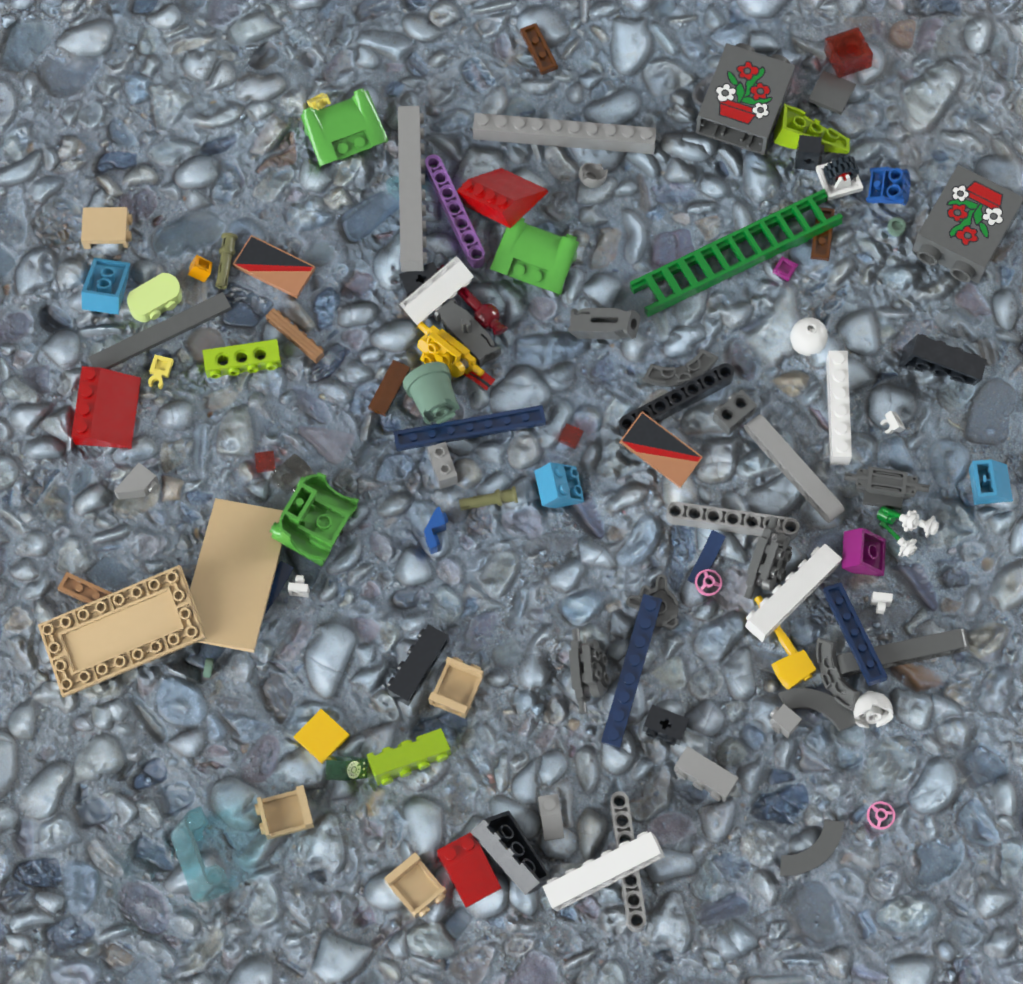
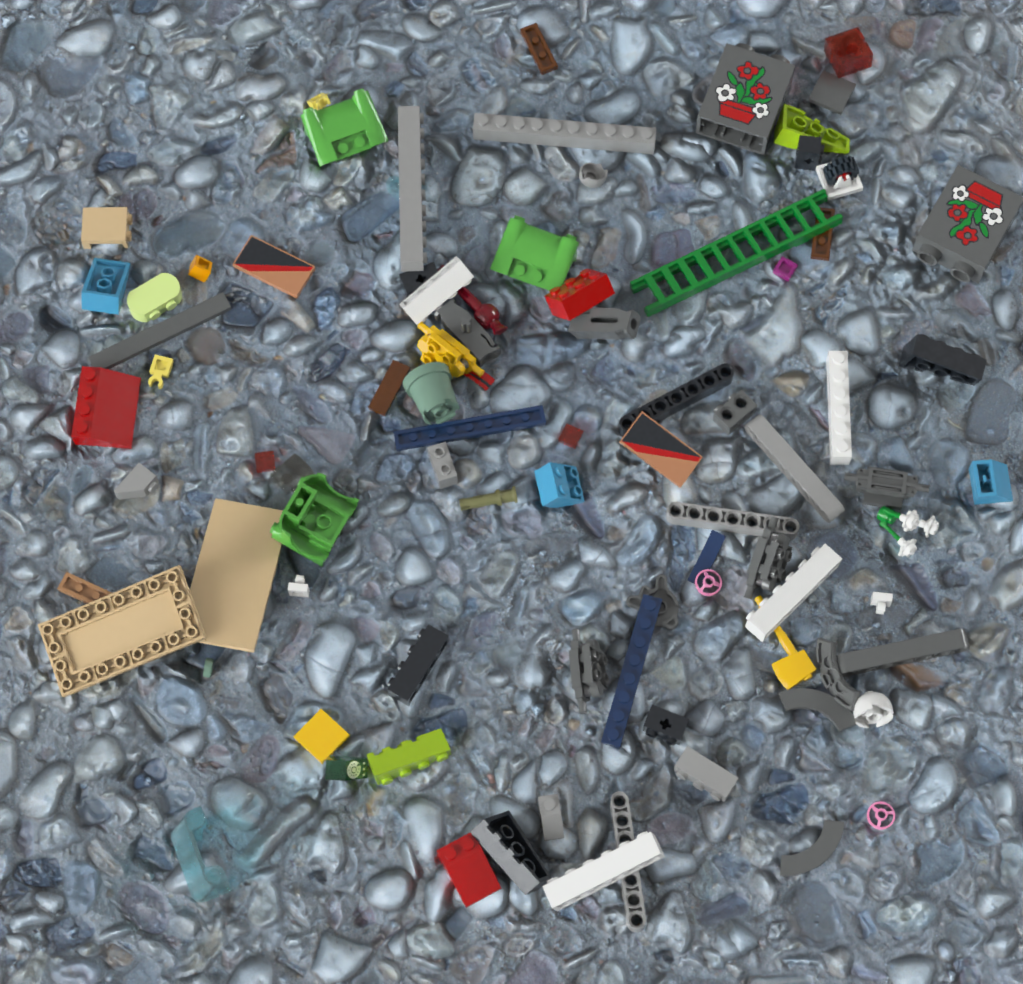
(227, 252): olive pin -> none
(232, 354): lime brick -> none
(281, 576): dark blue sticker -> none
(284, 813): tan panel -> none
(297, 337): medium nougat piece -> none
(415, 886): tan panel -> none
(435, 525): blue slope -> none
(454, 203): medium lavender beam -> none
(456, 687): tan panel -> none
(501, 196): red slope -> none
(579, 294): none -> red brick
(680, 375): dark grey tile -> none
(784, 720): light grey brick -> none
(809, 336): white cylinder -> none
(855, 634): dark blue plate -> none
(863, 552): magenta slope -> none
(889, 186): blue slope -> none
(894, 422): white tile -> none
(896, 226): sand green tile -> none

